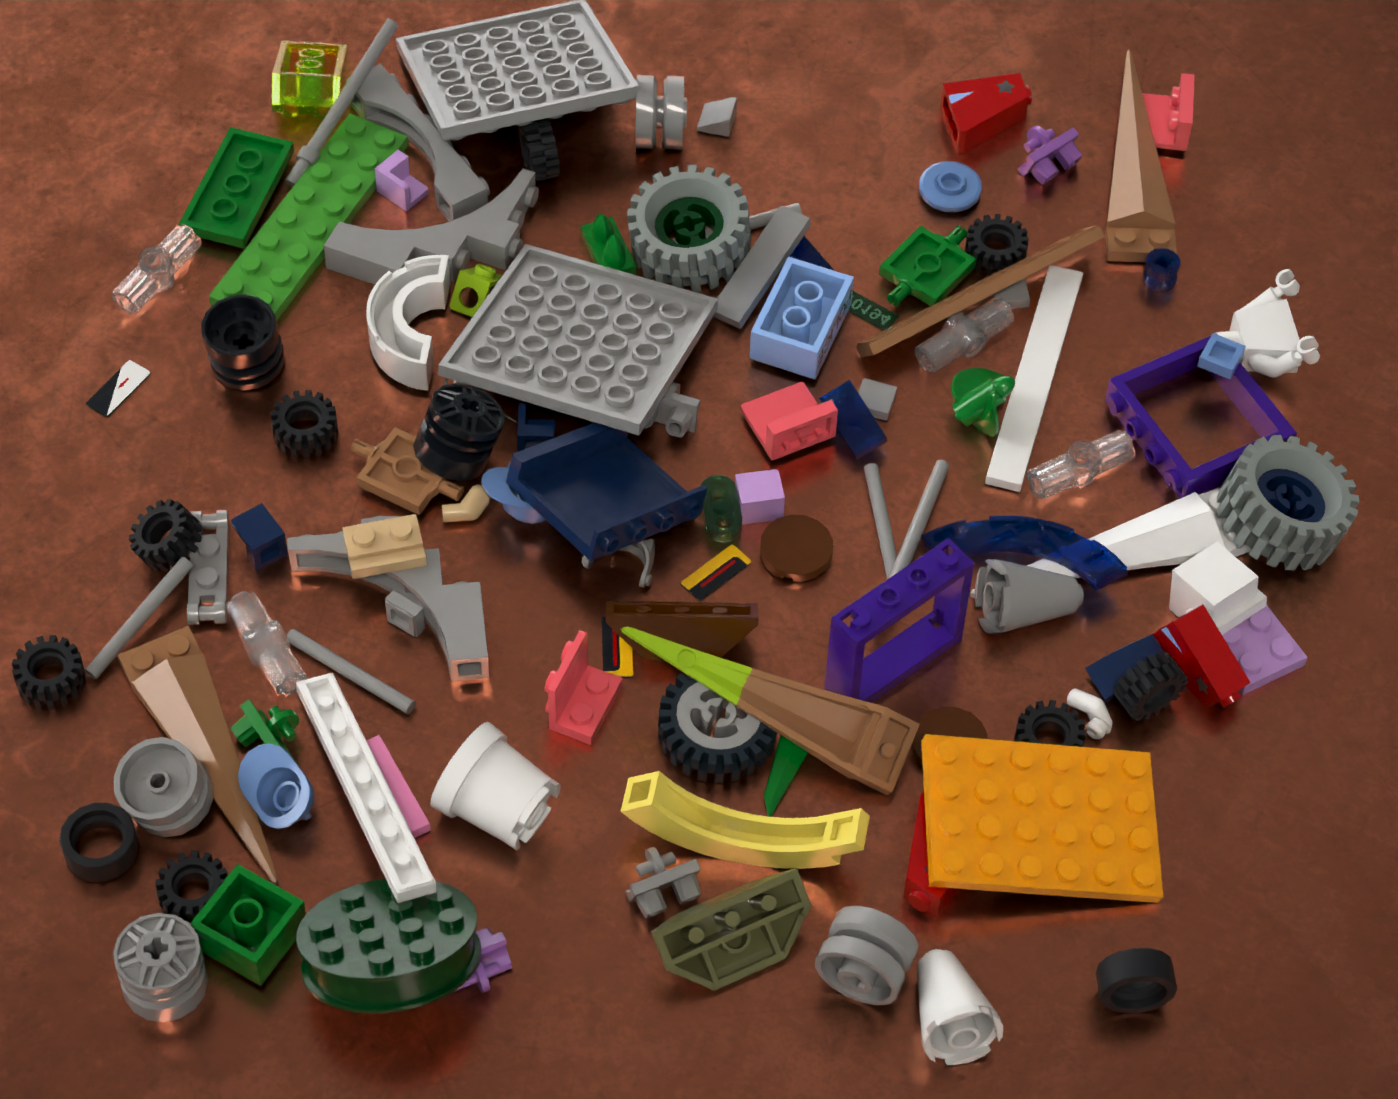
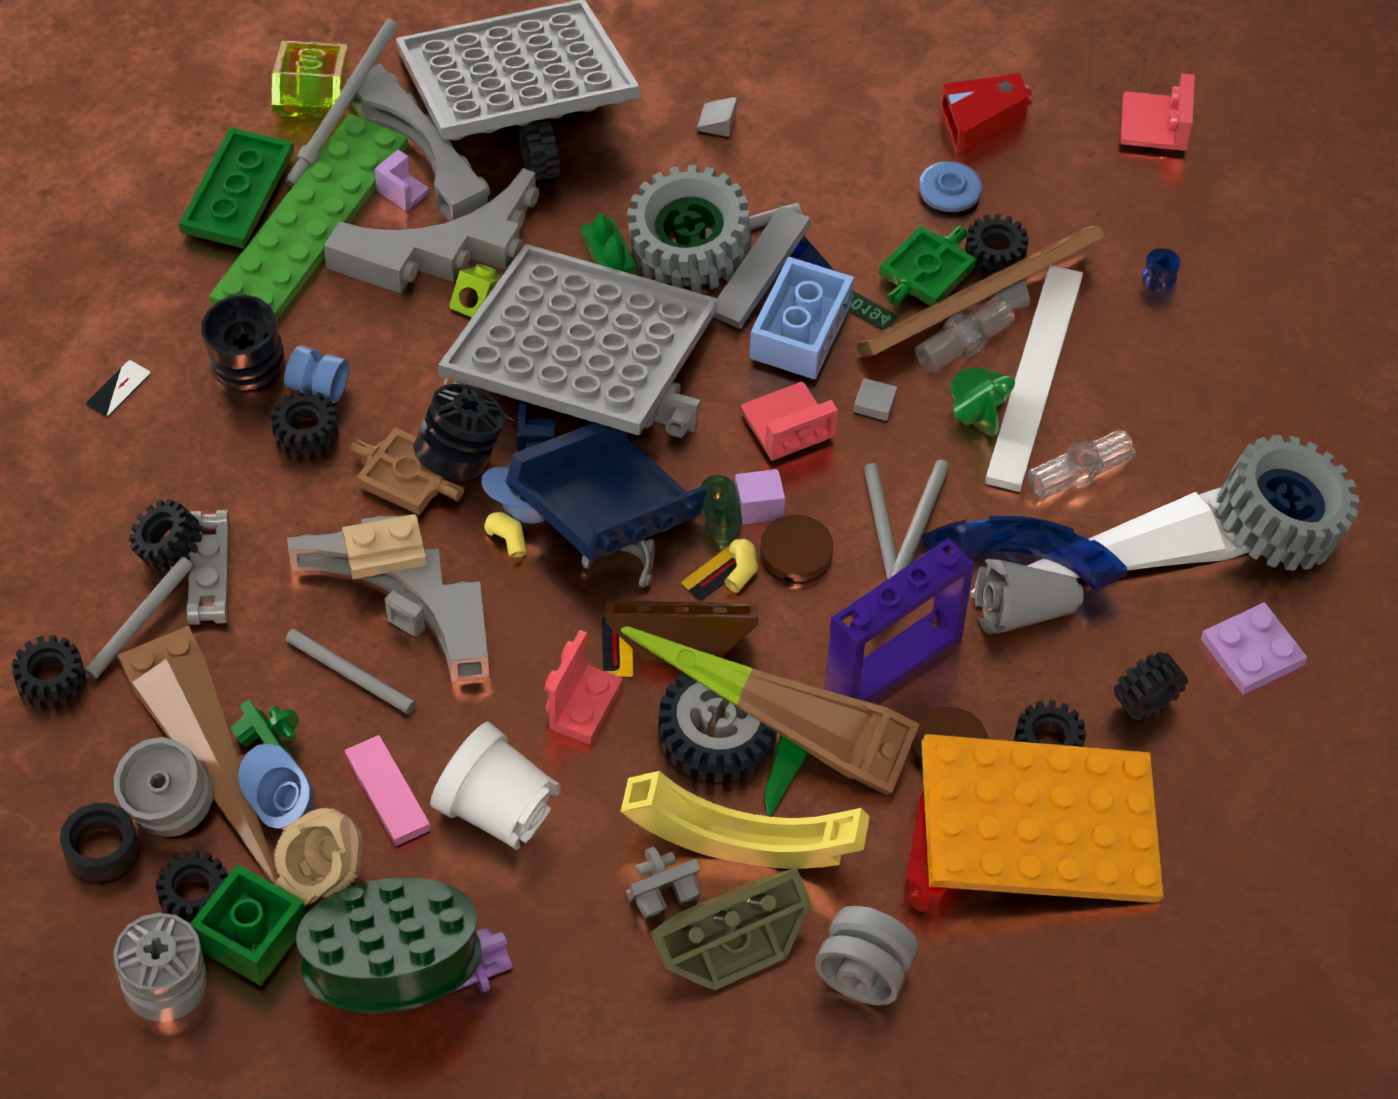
(156, 269): clear piece -> none
(262, 536): dark blue panel -> none
(265, 642): clear piece -> none
(311, 372): none -> medium blue wheel
(318, 855): none -> tan helmet
(366, 788): white tile -> none
(393, 305): white brick -> none
(469, 508): tan arm -> none
(510, 529): none -> light yellow arm
(660, 112): light grey wheel -> none
(746, 562): none -> light yellow arm
(855, 420): clear blue plate -> none
(953, 1011): white cone -> none
(1045, 150): medium lavender hips -> none
(1100, 720): white arm -> none
(1110, 668): dark blue slope -> none
(1136, 980): black tyre -> none
(1138, 201): medium nougat plate -> none
(1157, 448): dark purple window -> none
(1203, 657): red slope -> none
(1218, 583): white plate -> none
(1221, 356): medium blue plate -> none
(1270, 332): white torso -> none

